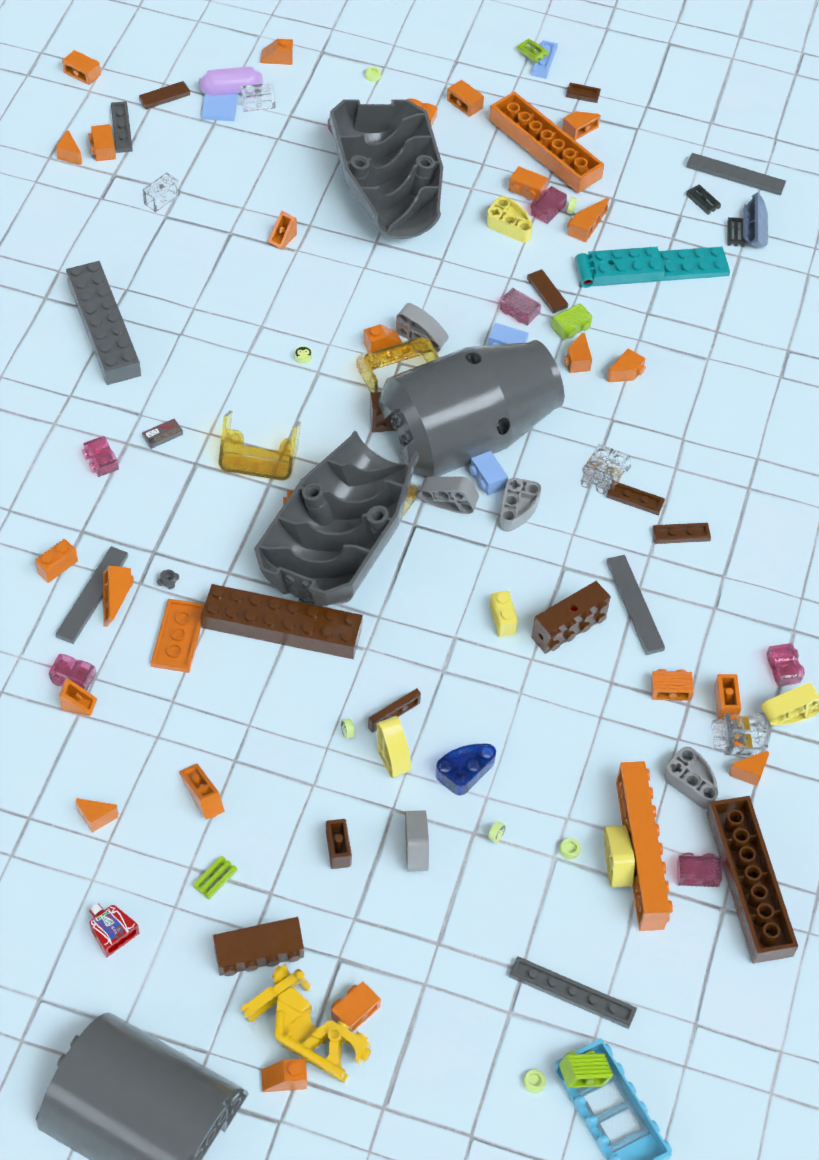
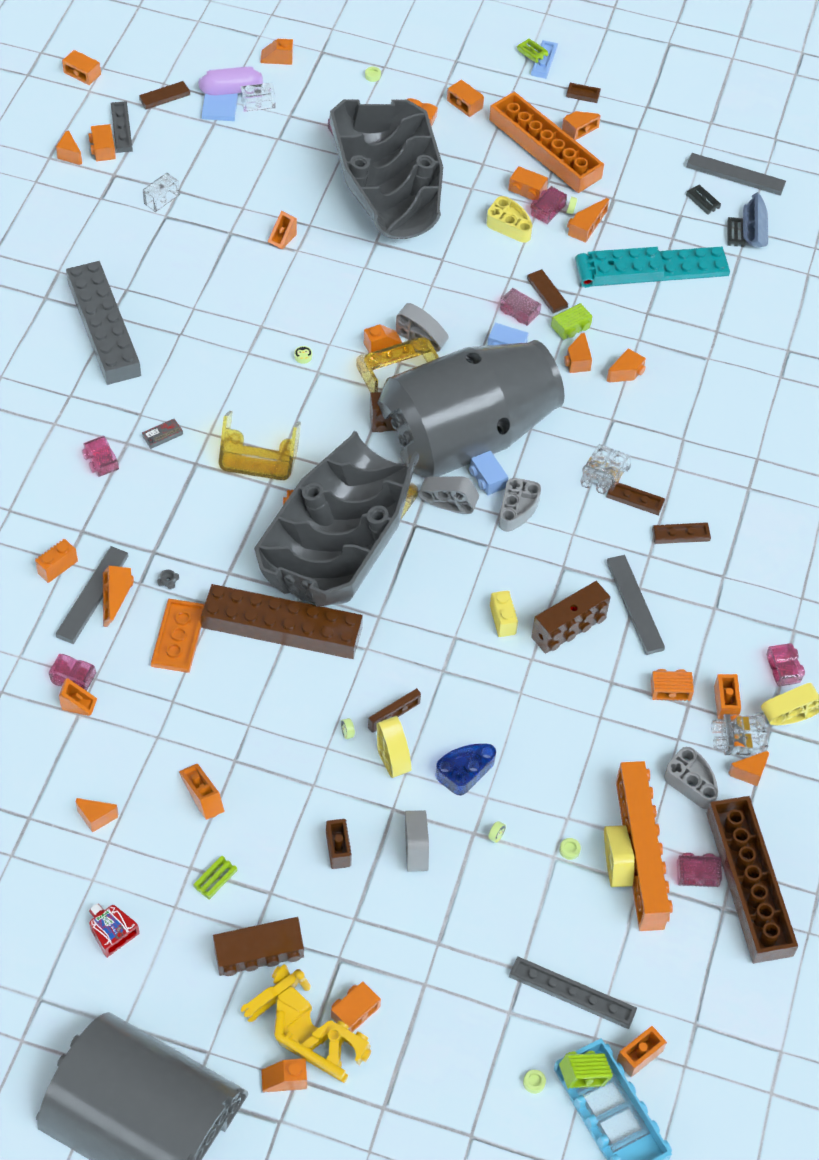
(641, 1051): none -> orange brick

